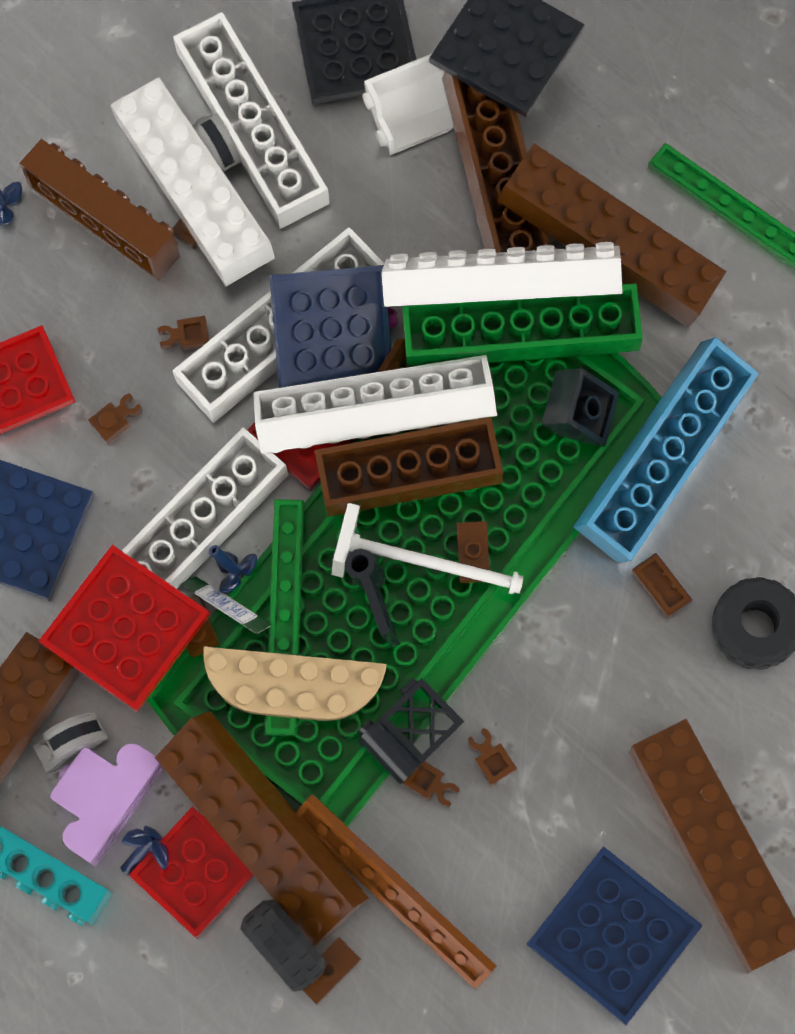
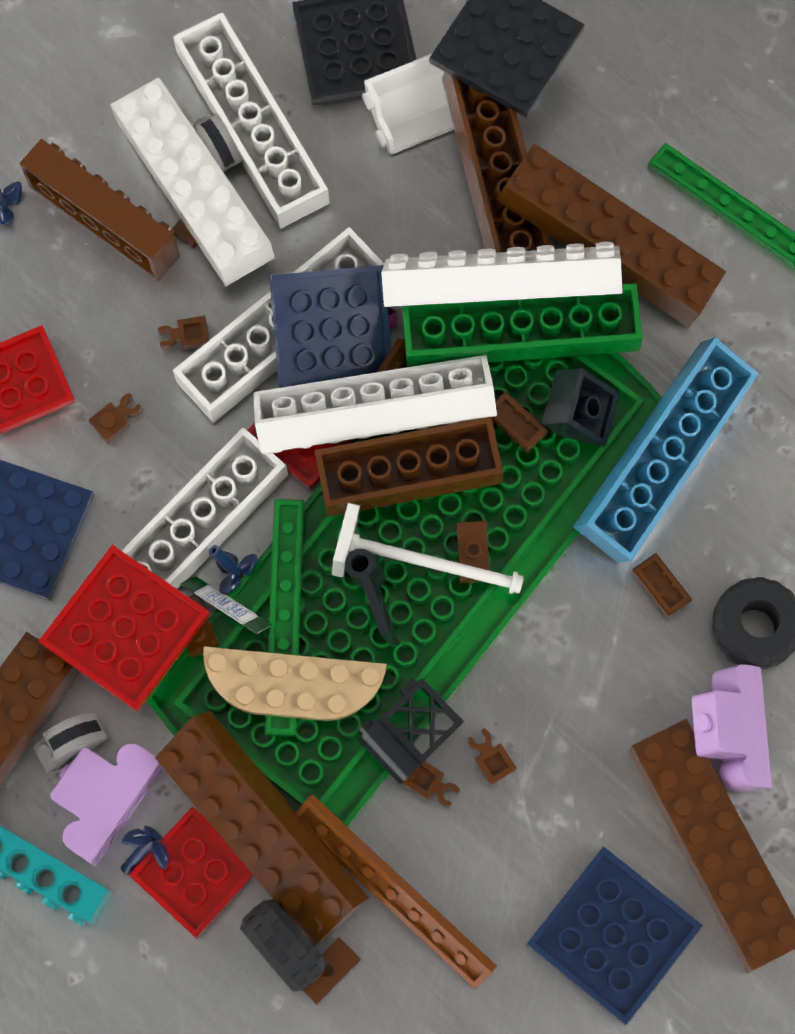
(518, 423): none -> reddish brown plate
(733, 728): none -> lavender brick

